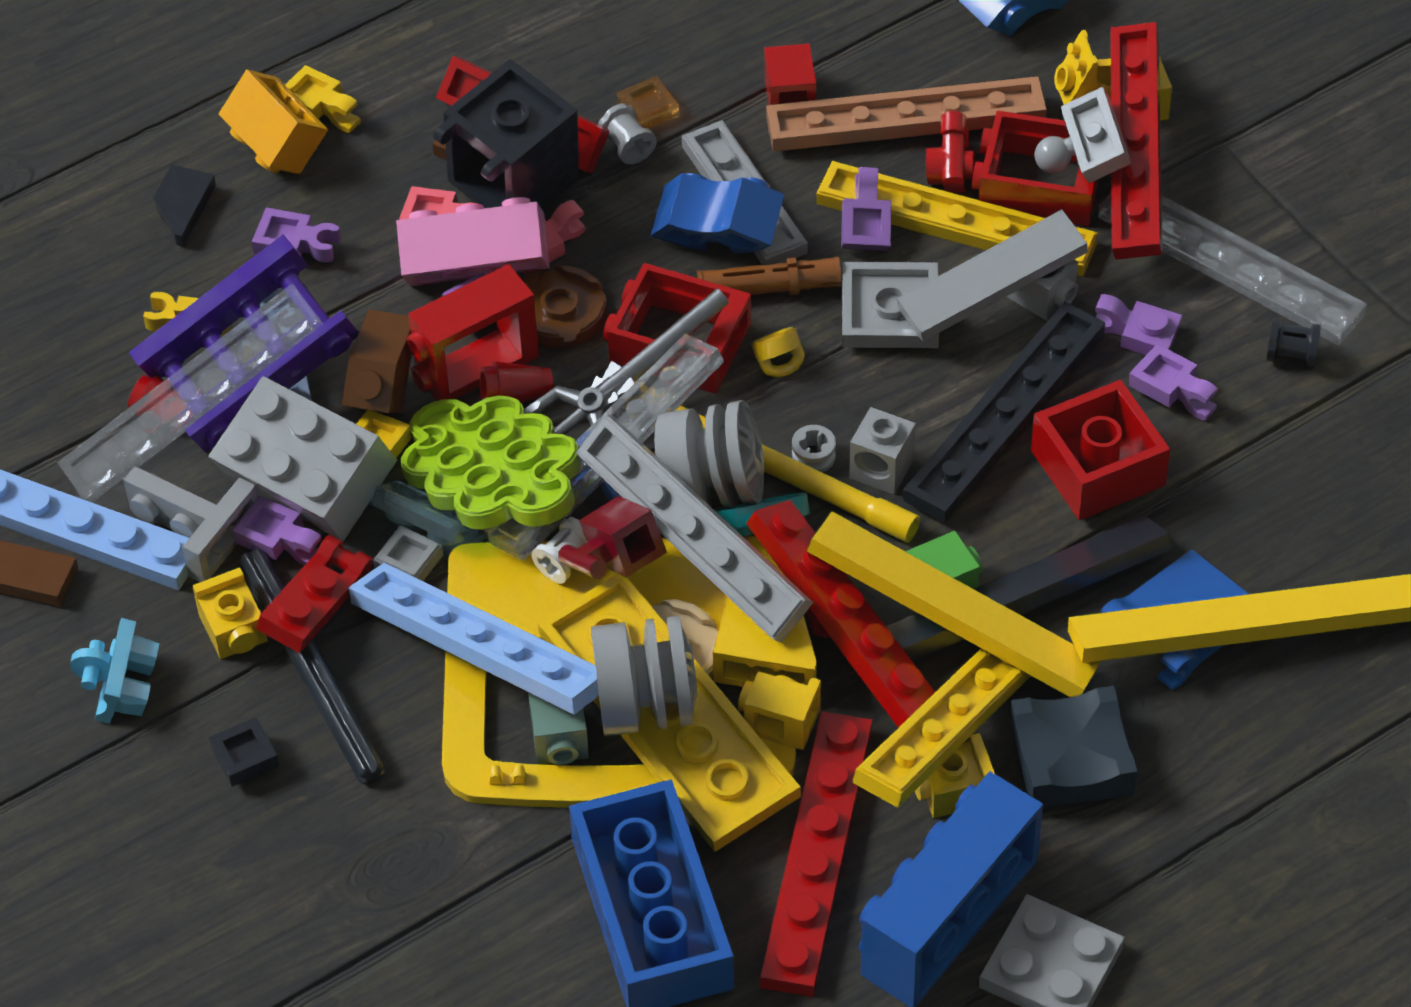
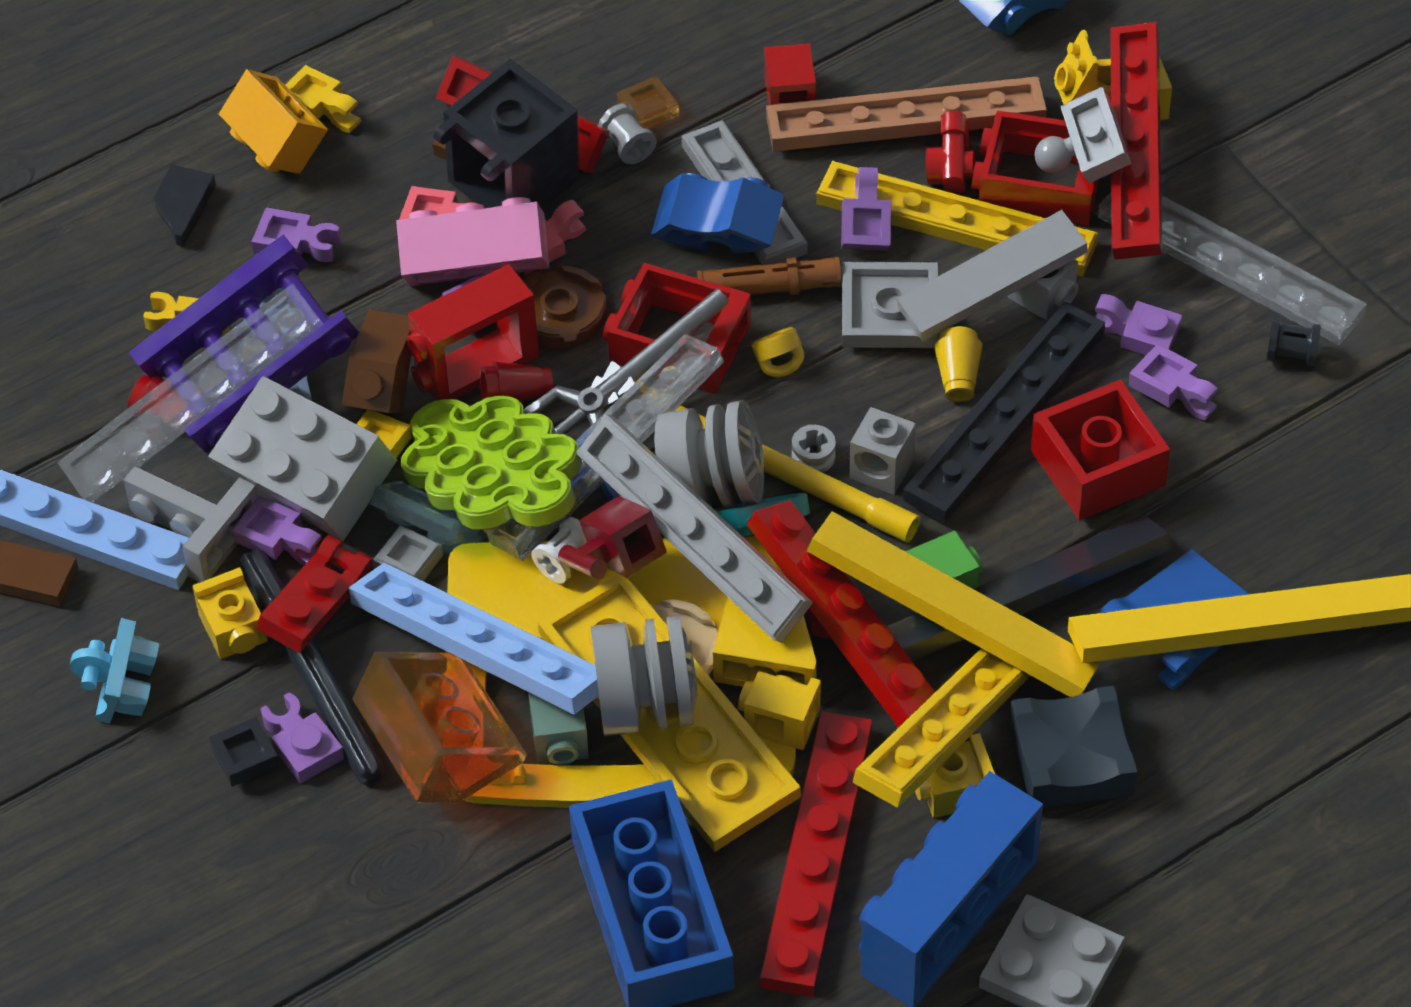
(302, 743): none -> medium lavender plate
(436, 724): none -> clear orange slope
(958, 360): none -> yellow cone

